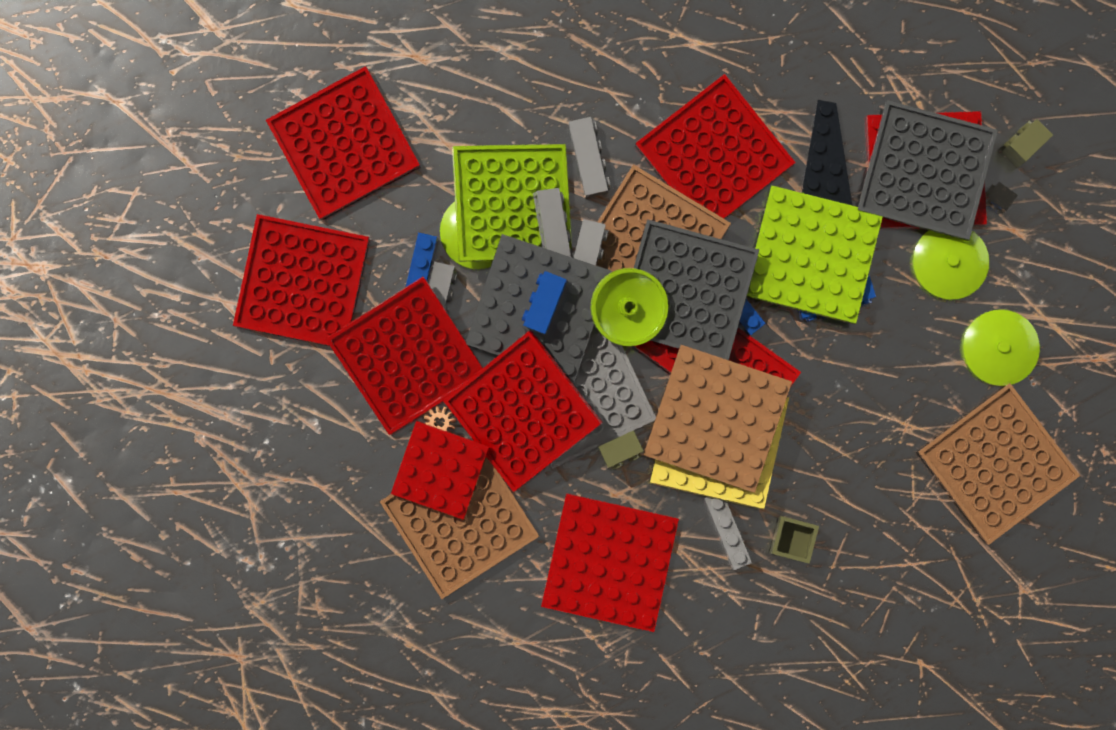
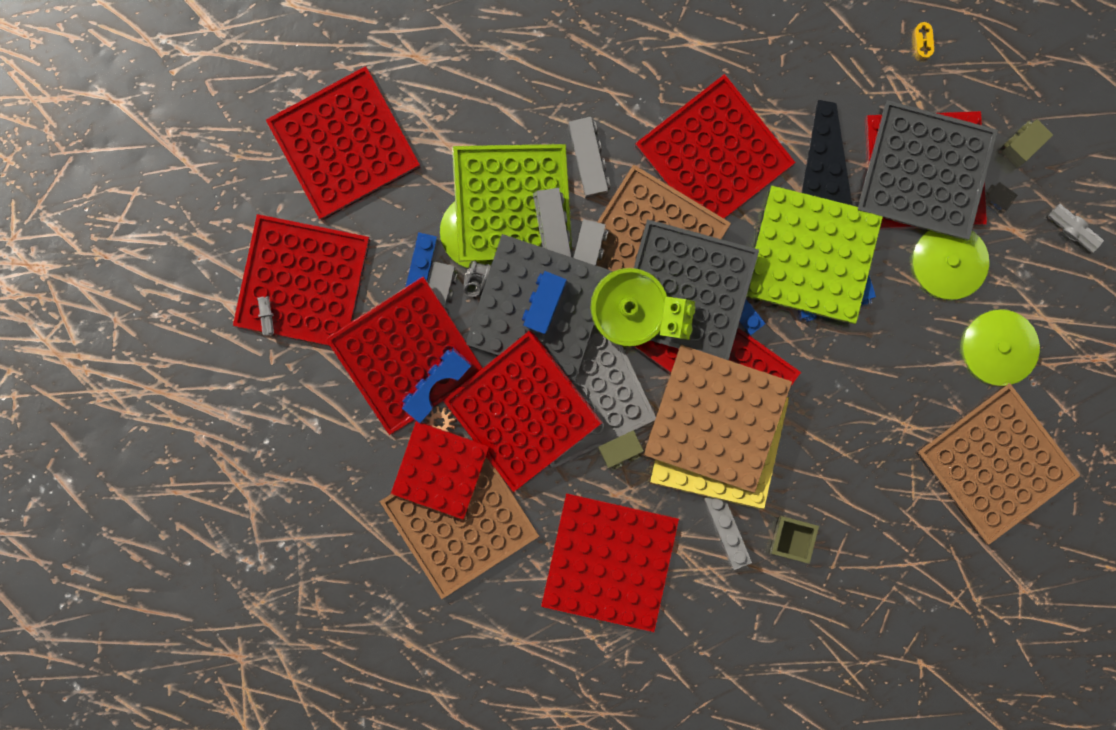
(265, 315): none -> light grey axle
(452, 366): none -> blue arch
(475, 278): none -> light grey piece
(677, 318): none -> lime brick
(929, 41): none -> yellow beam
(1075, 228): none -> light grey piece

